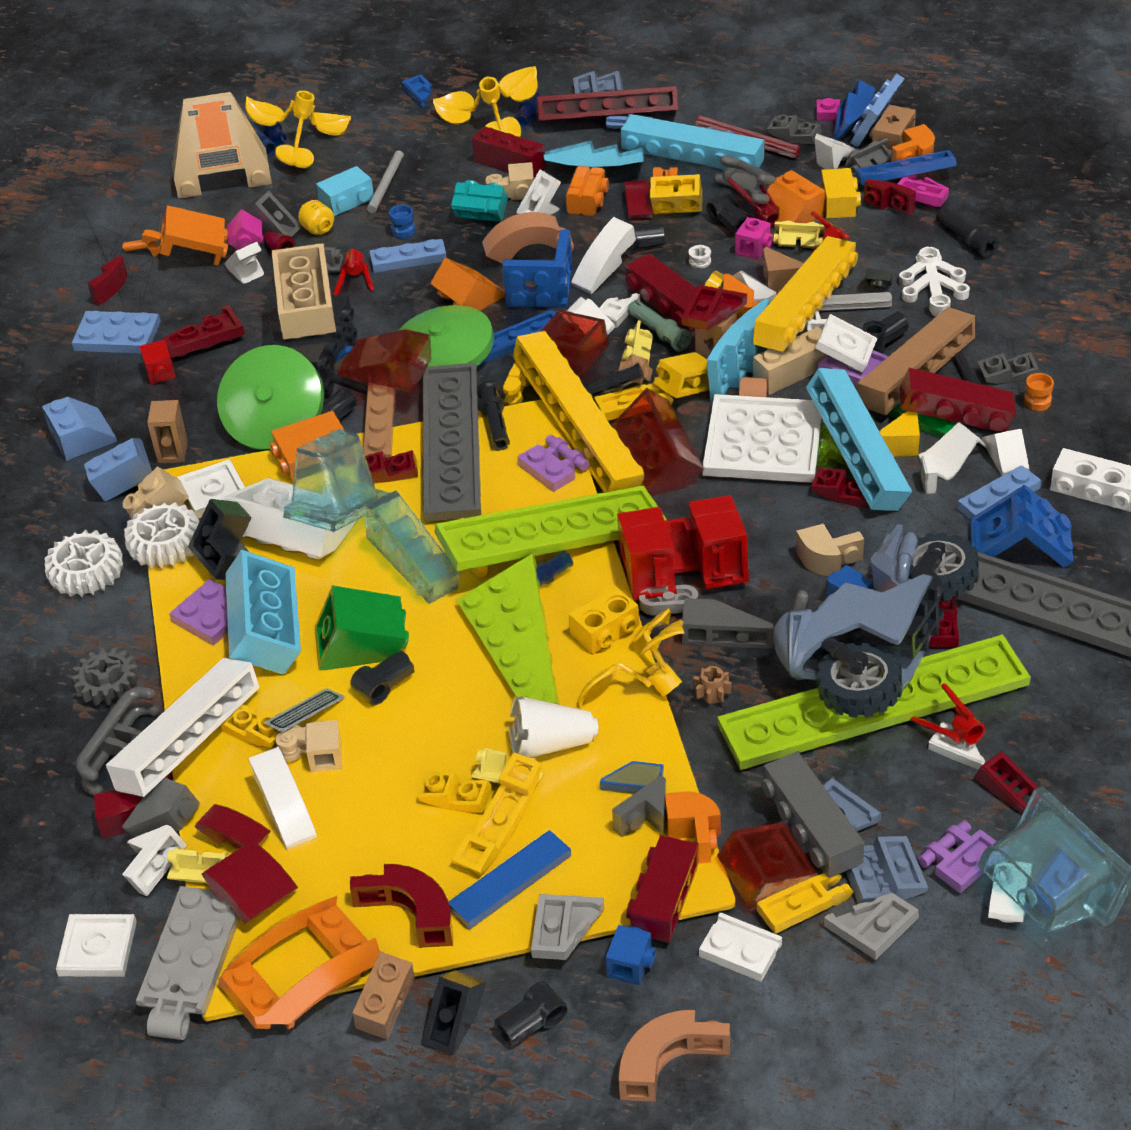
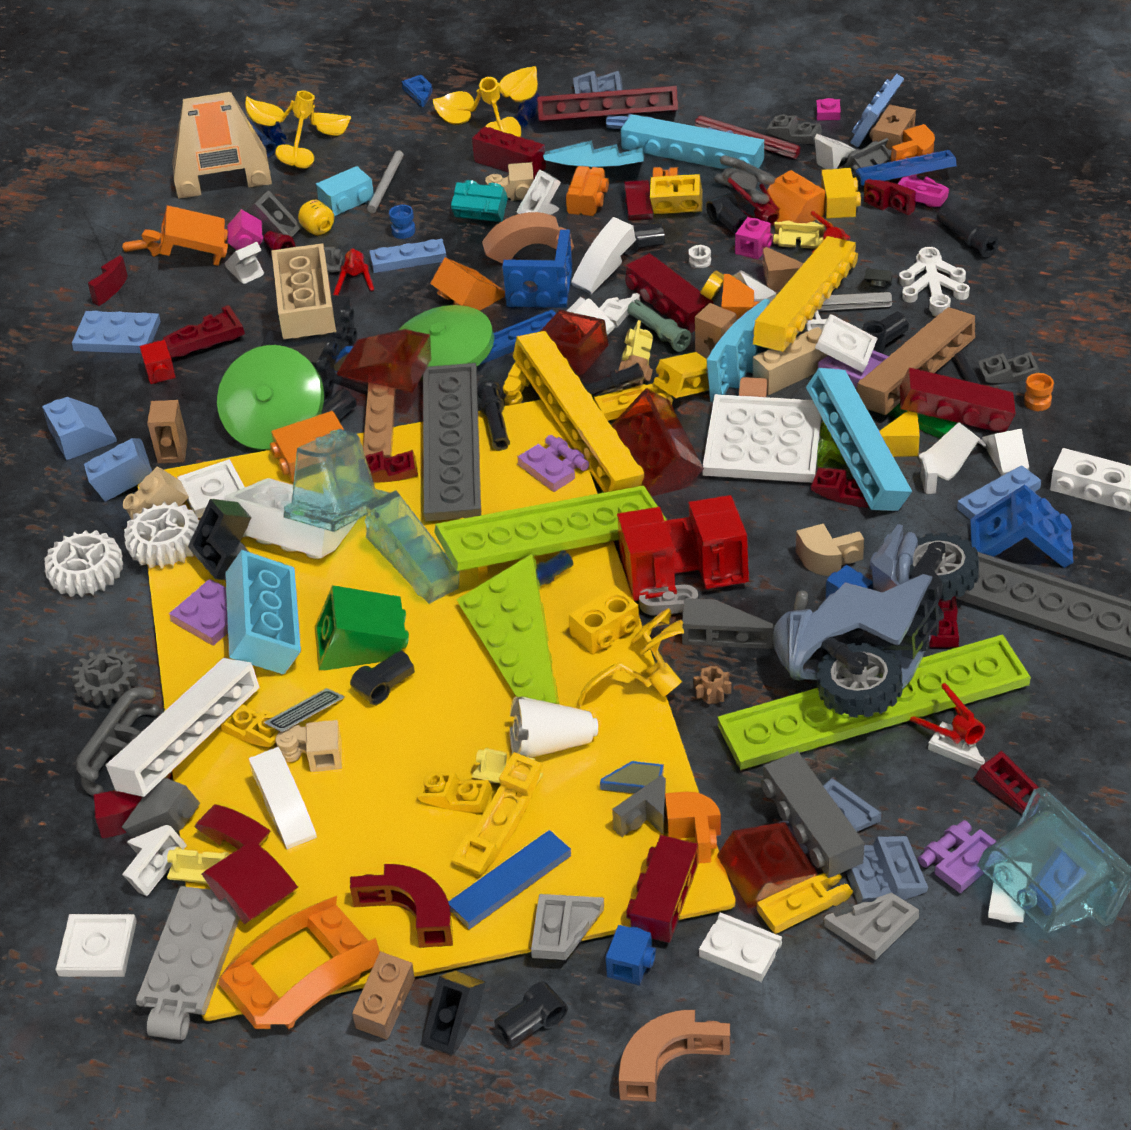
(711, 306): dark red wing -> none
(852, 107): blue slope -> none

